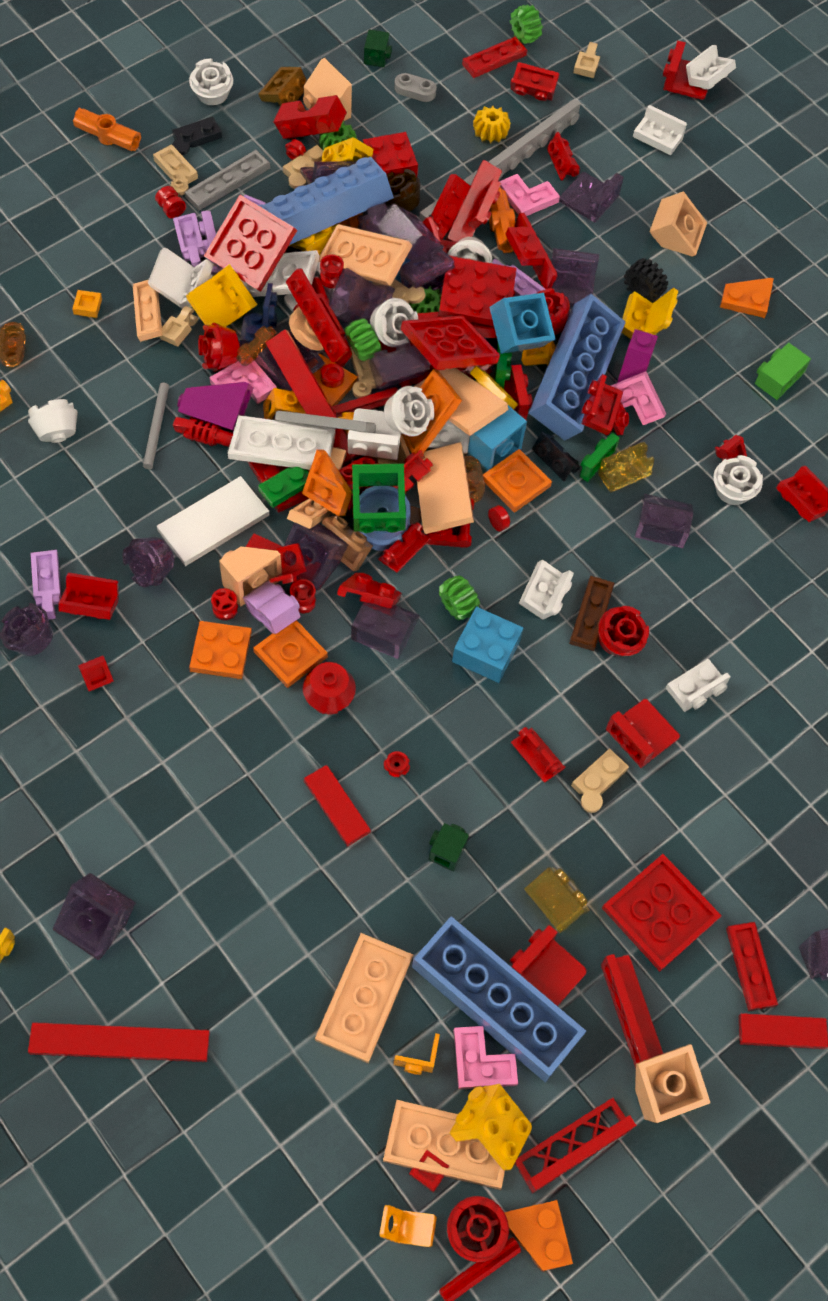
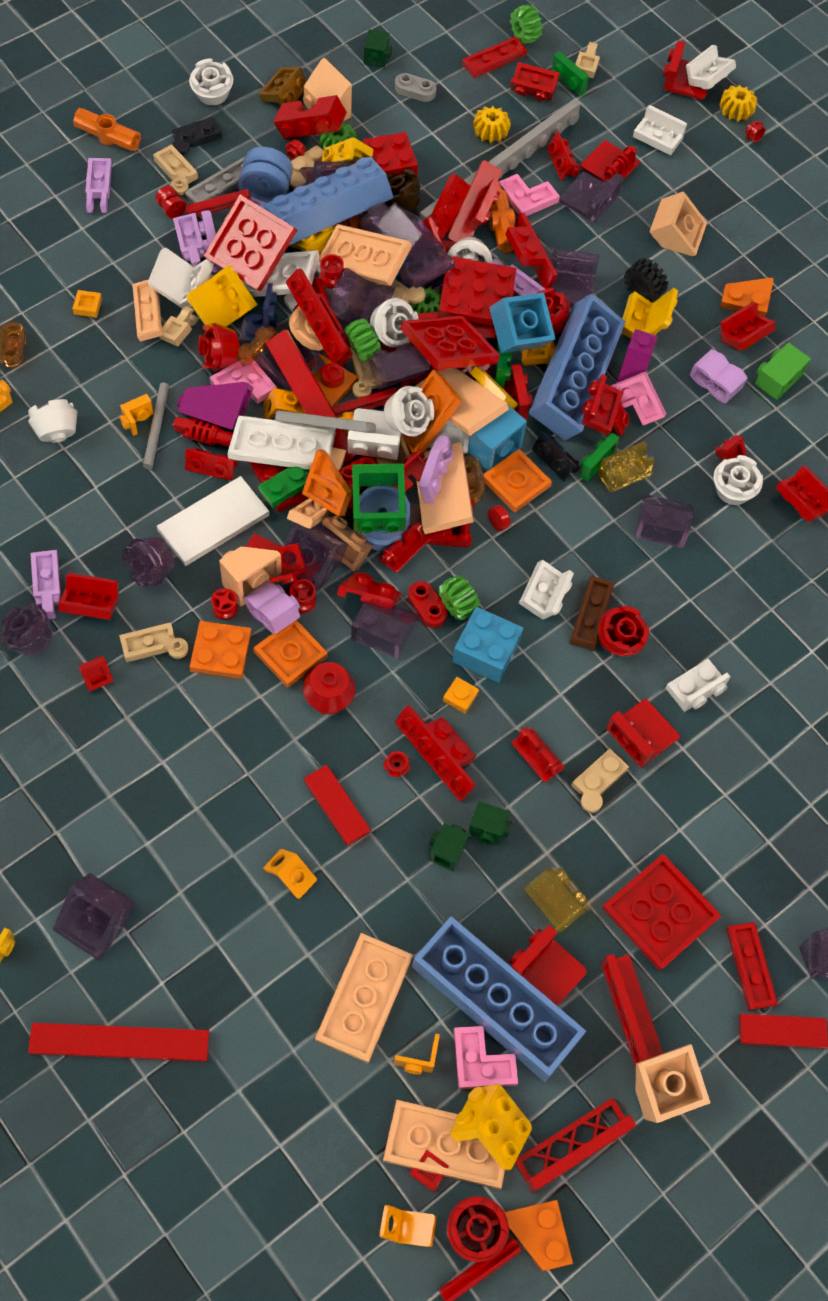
(98, 183): none -> lavender hinge
(134, 411): none -> light orange bracket
(152, 642): none -> tan hinge
(209, 464): none -> red hinge
(216, 204): none -> red axle
(265, 173): none -> medium blue wheel
(291, 872): none -> light orange bracket
(425, 603): none -> red plate
(435, 467): none -> lavender hinge
(441, 749): none -> red bracket
(460, 695): none -> light orange plate
(489, 823): none -> dark green brick
(570, 73): none -> green plate
(609, 160): none -> red hinge
(718, 376): none -> lavender brick
(738, 103): none -> yellow gear
(745, 327): none -> red bracket
(755, 131): none -> red plate

